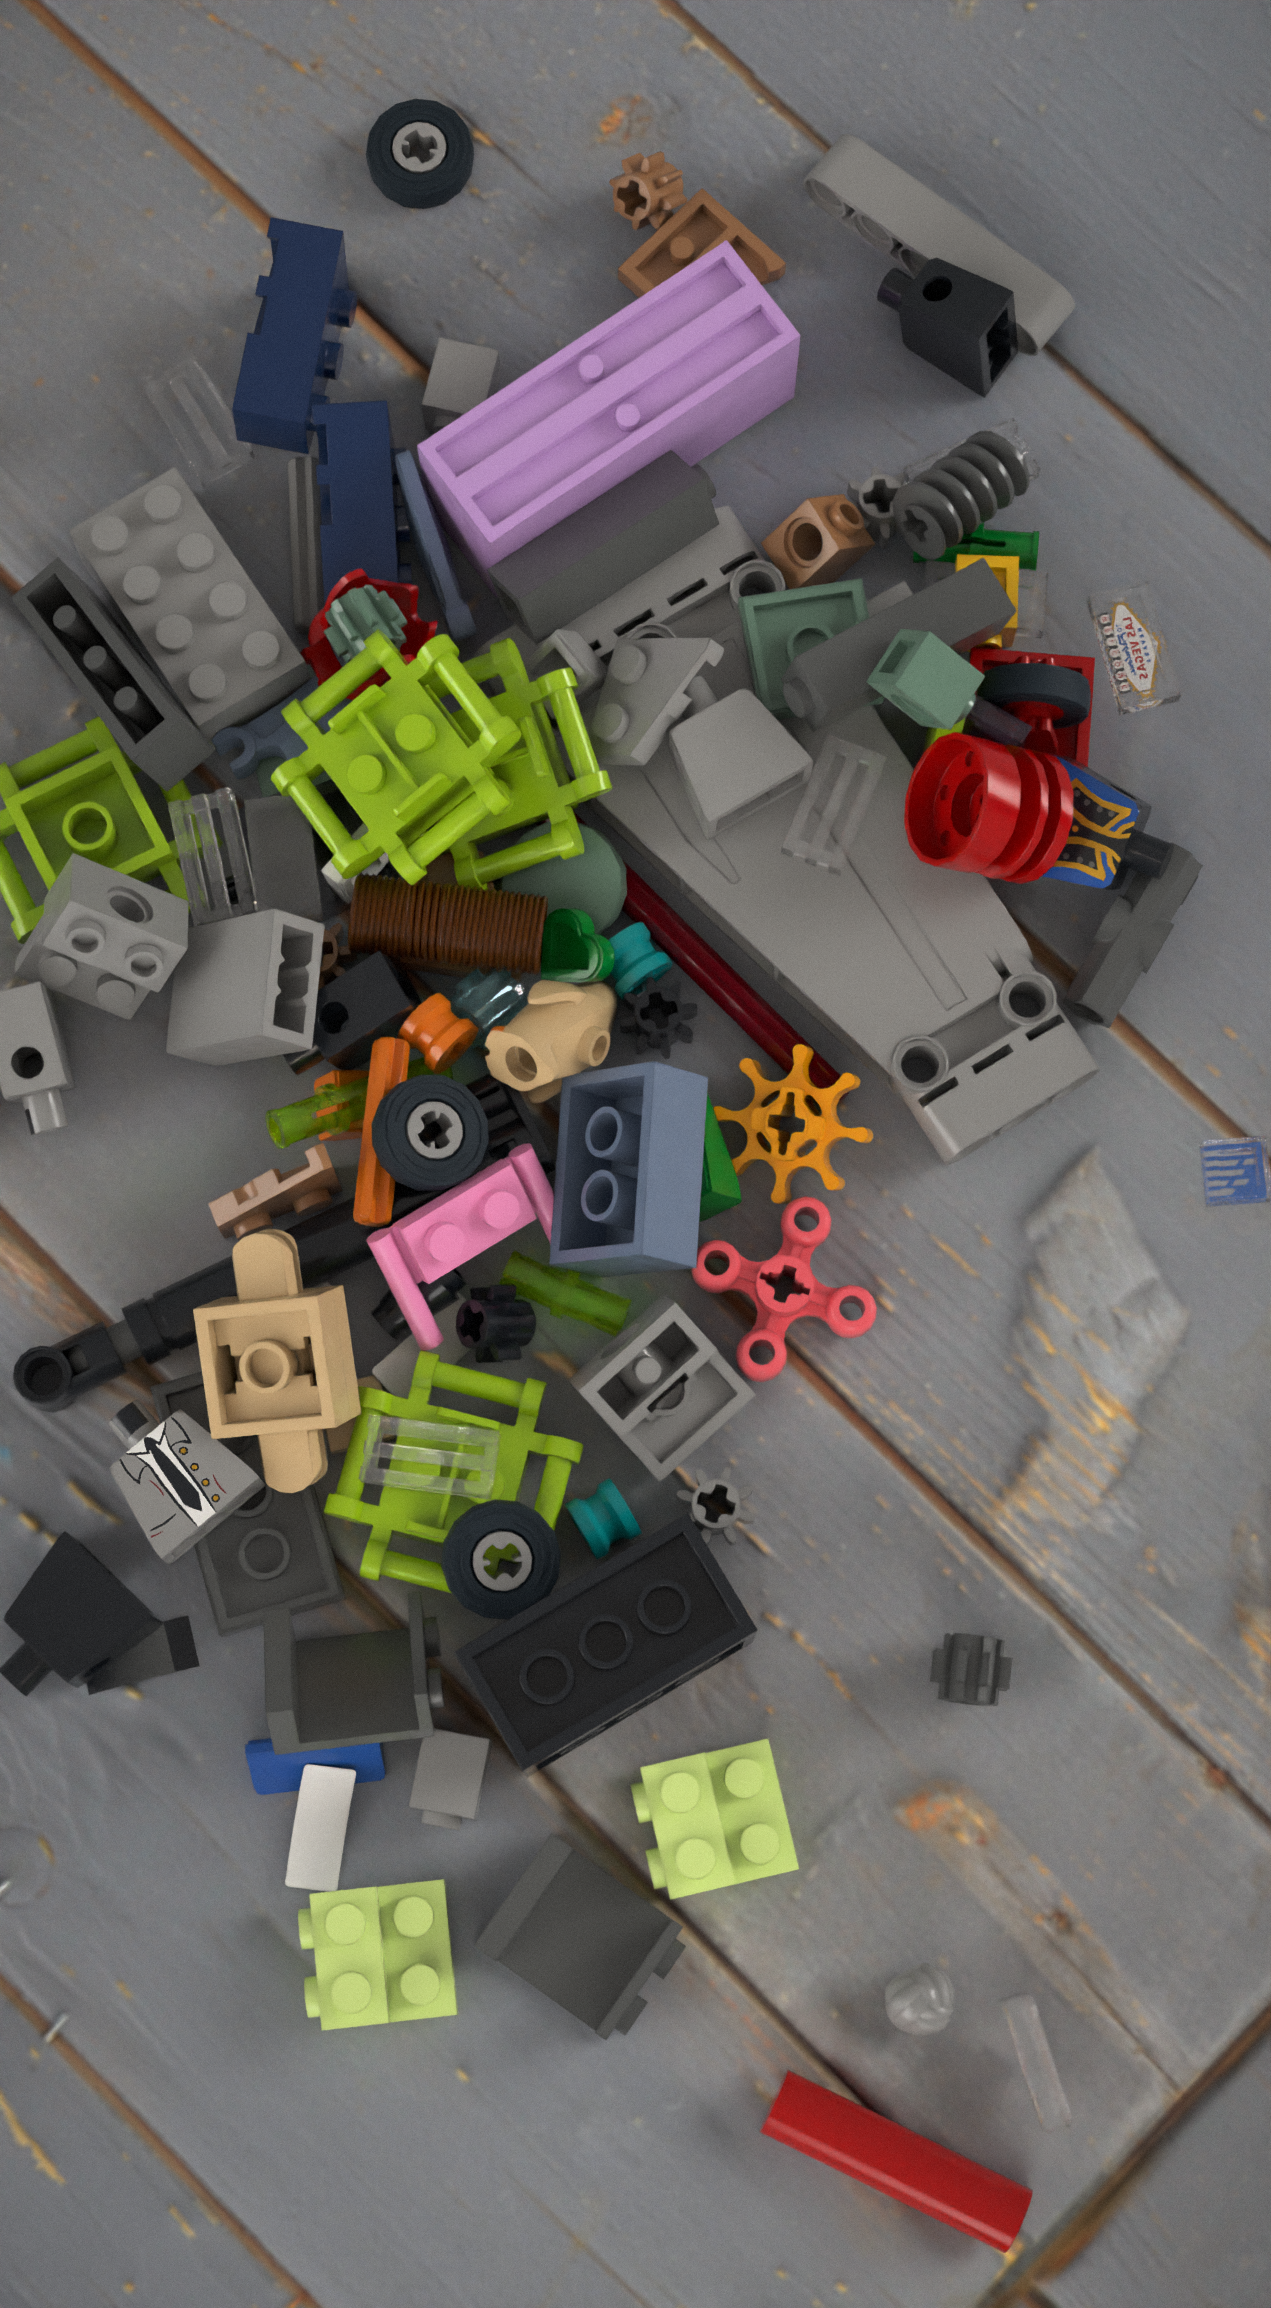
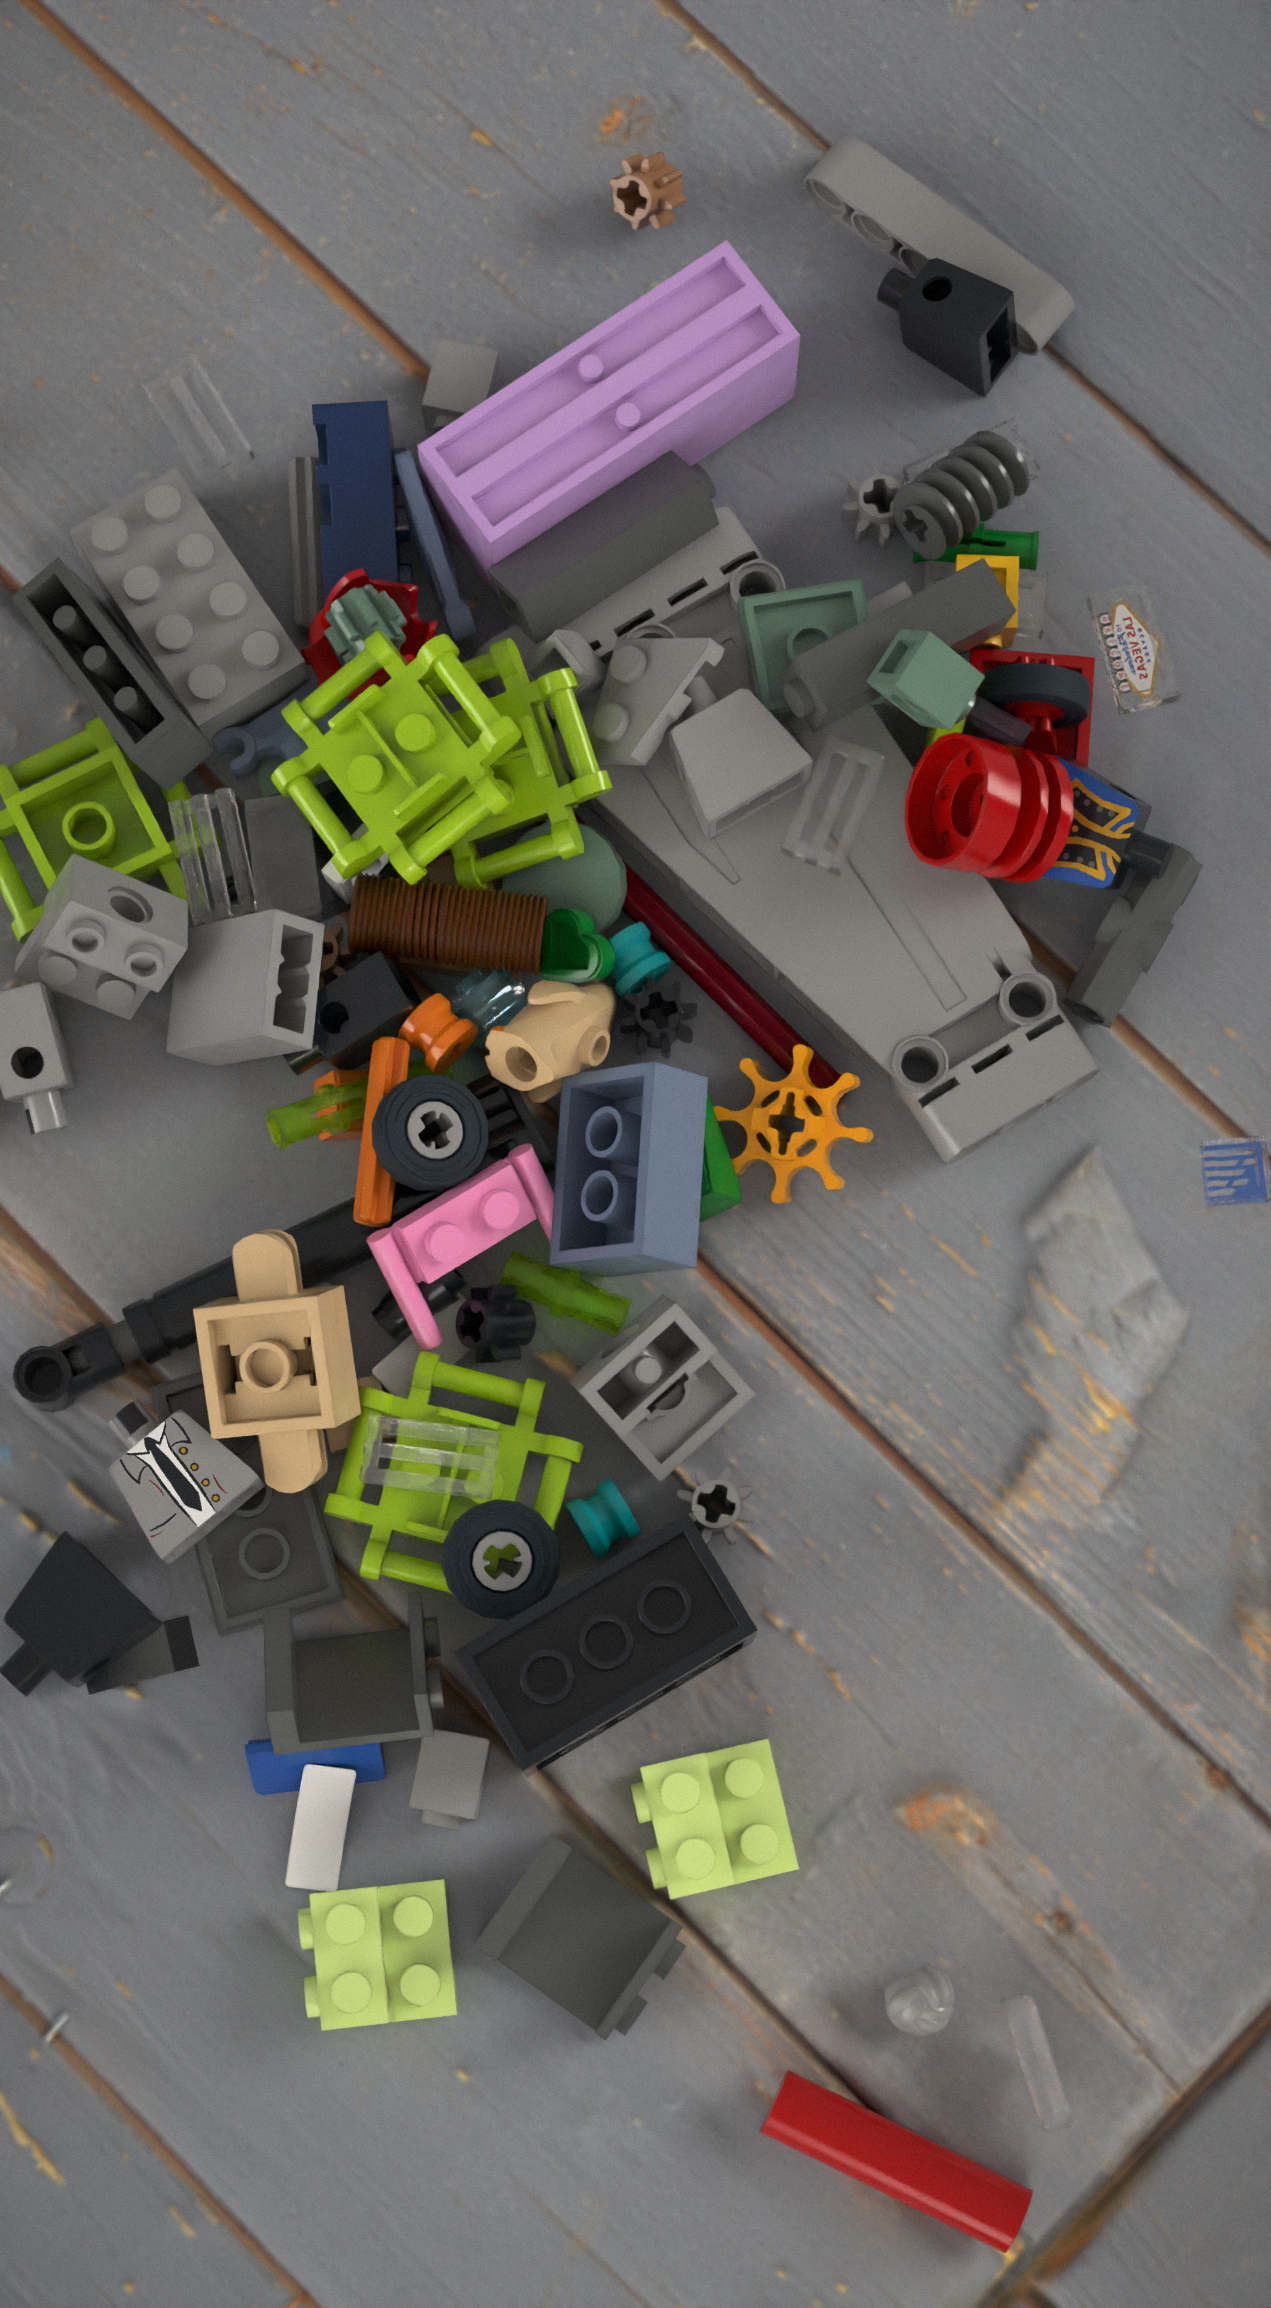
(276, 1194): medium nougat wing -> none
(294, 337): dark blue wedge -> none
(434, 130): black bush -> none
(690, 235): medium nougat wing -> none
(793, 1262): coral gear -> none
(798, 546): medium nougat brick -> none
(971, 1669): dark grey gear -> none

